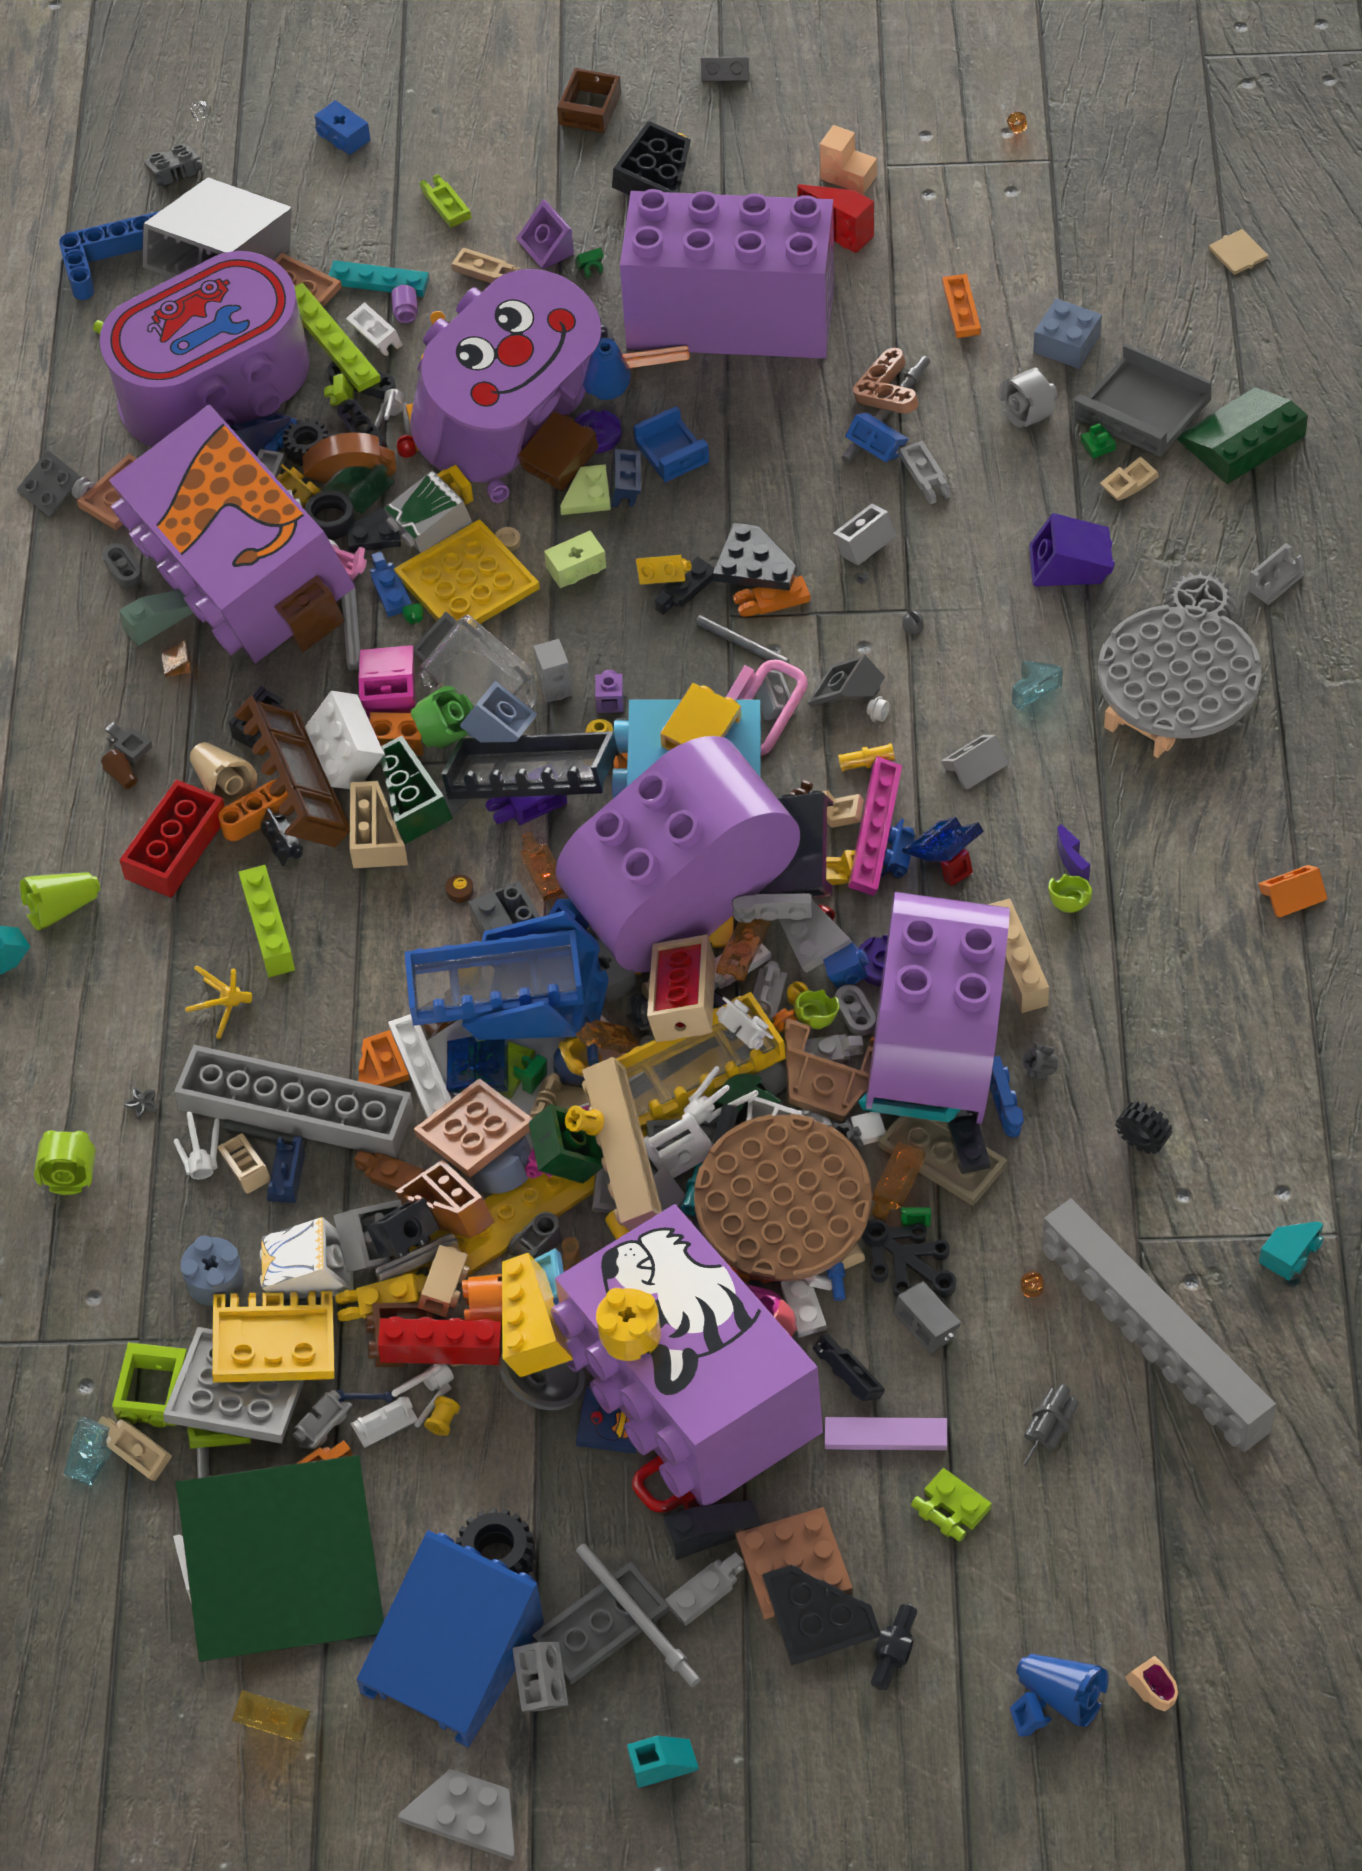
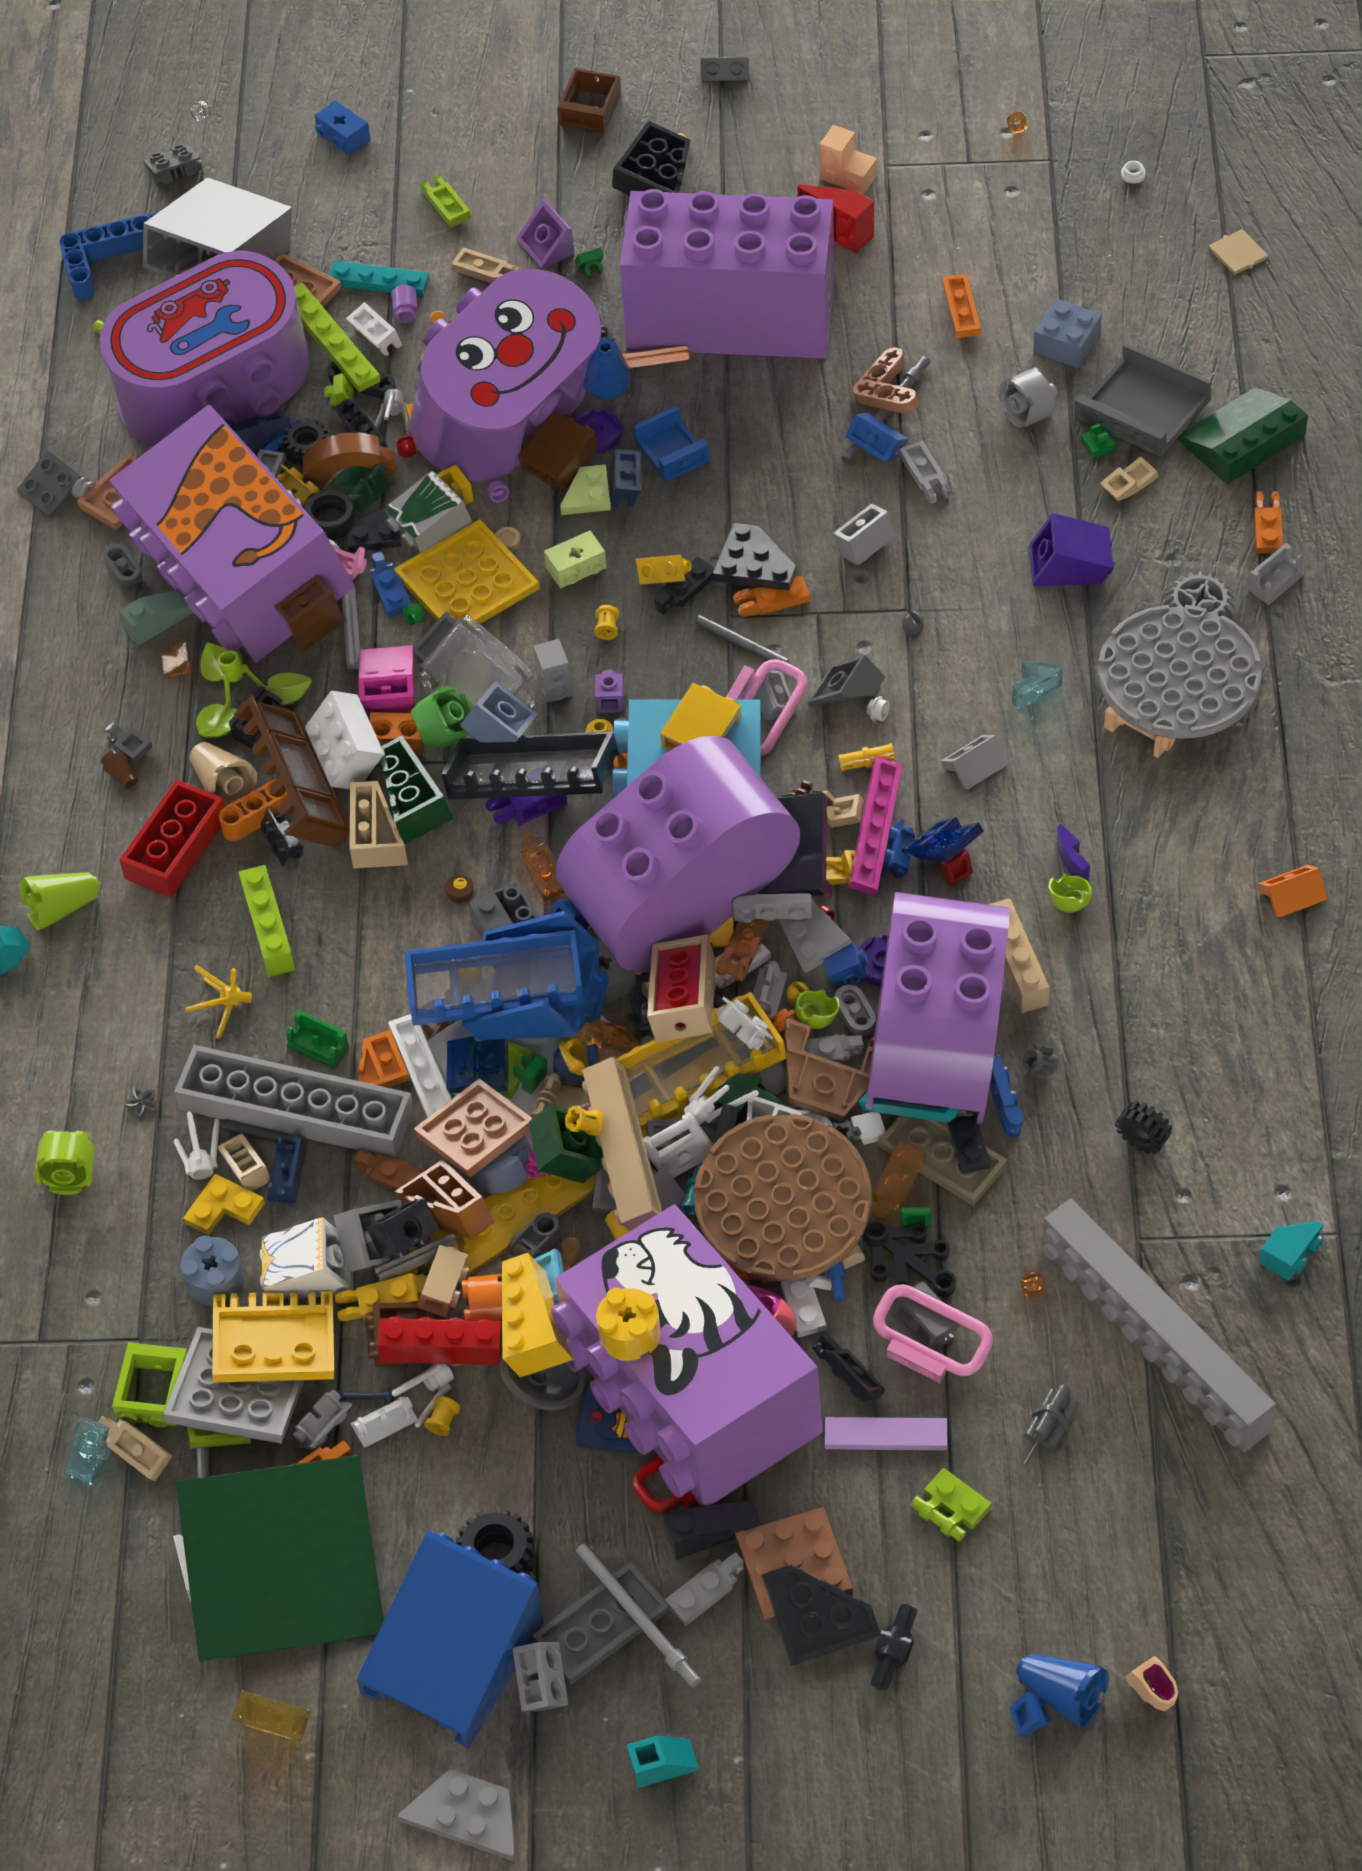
(222, 1198): none -> yellow plate
(227, 665): none -> lime plant
(317, 1039): none -> green hinge
(606, 622): none -> yellow bush
(919, 1357): none -> bright pink bar
(1133, 172): none -> white plate
(1268, 524): none -> orange hinge

